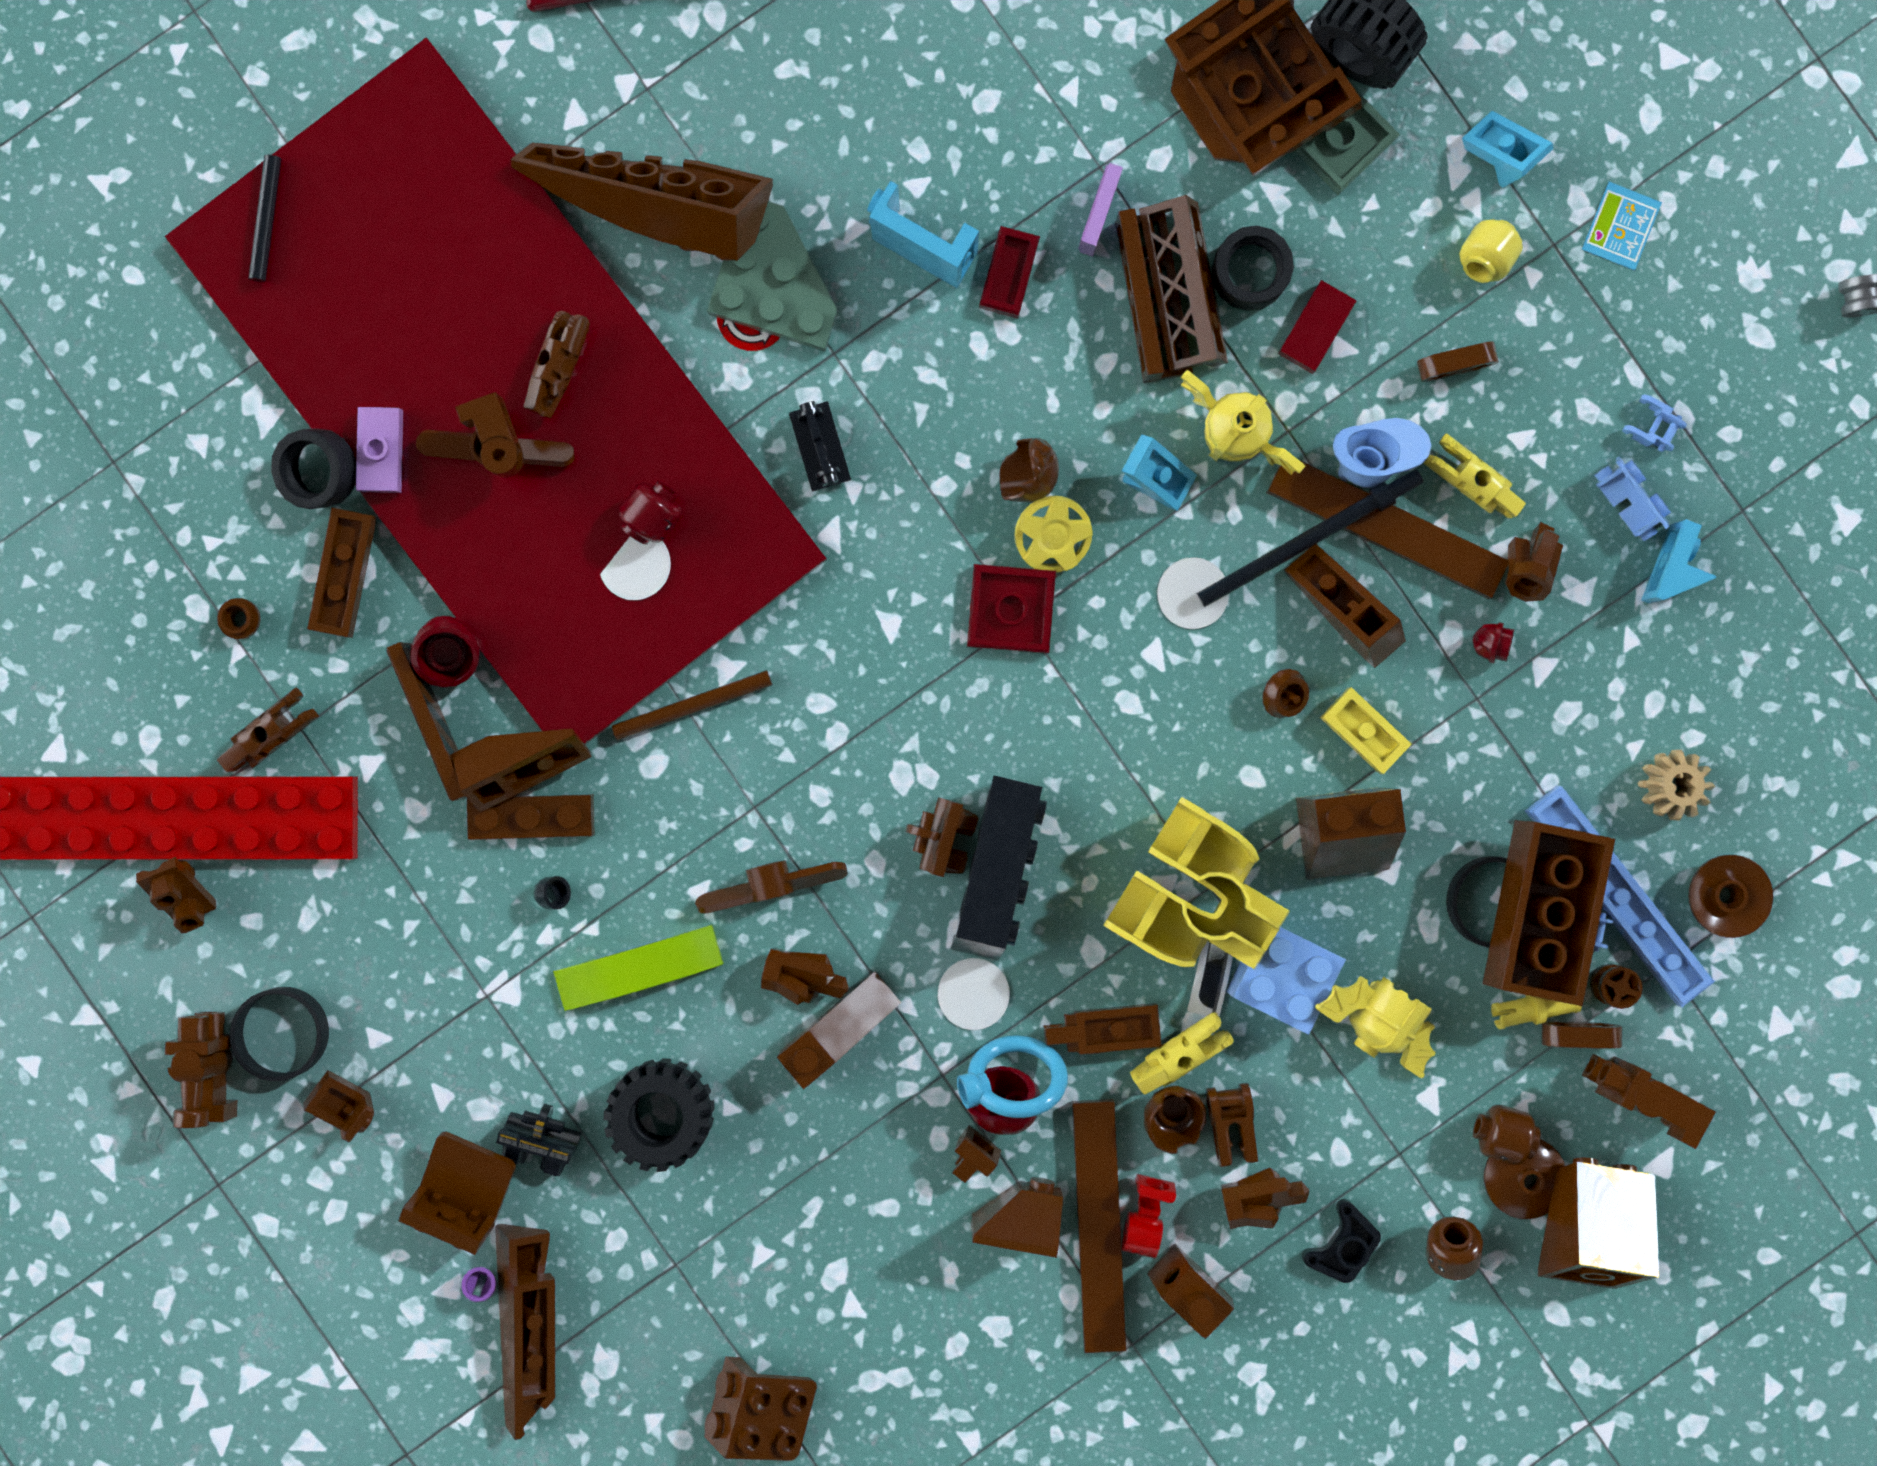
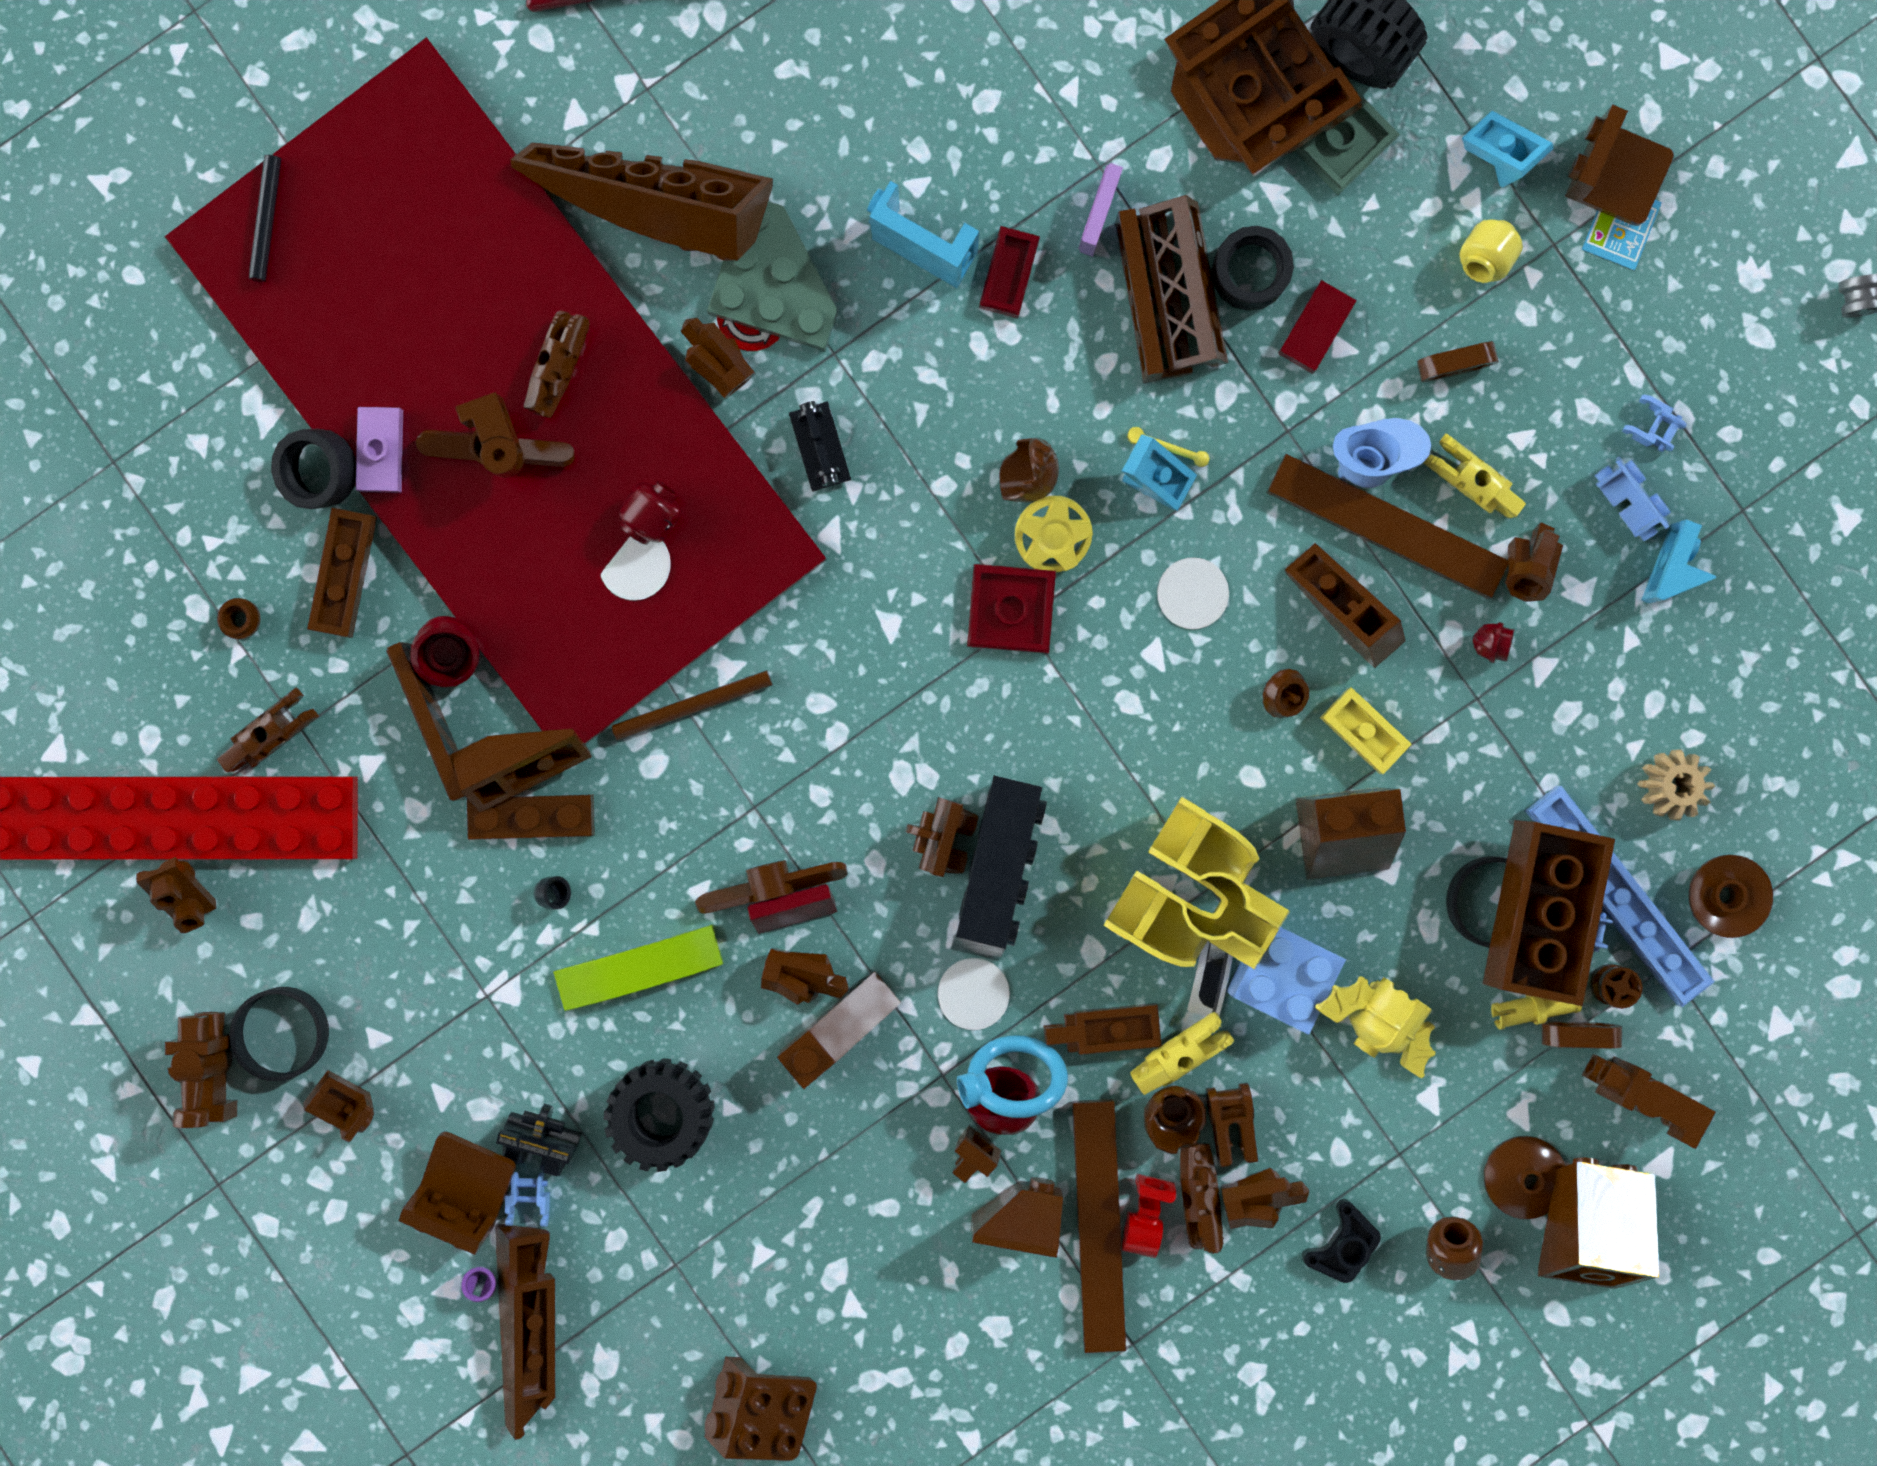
(541, 1199): none -> light blue piece
(716, 357): none -> reddish brown rock
(792, 908): none -> dark red tile
(1192, 1293): reddish brown torso -> none
(1200, 458): none -> light yellow hinge
(1201, 1197): none -> reddish brown hinge
(1227, 438): light yellow helmet -> none
(1380, 498): black bar -> none
(1507, 1134): reddish brown head -> none
(1618, 169): none -> reddish brown bracket

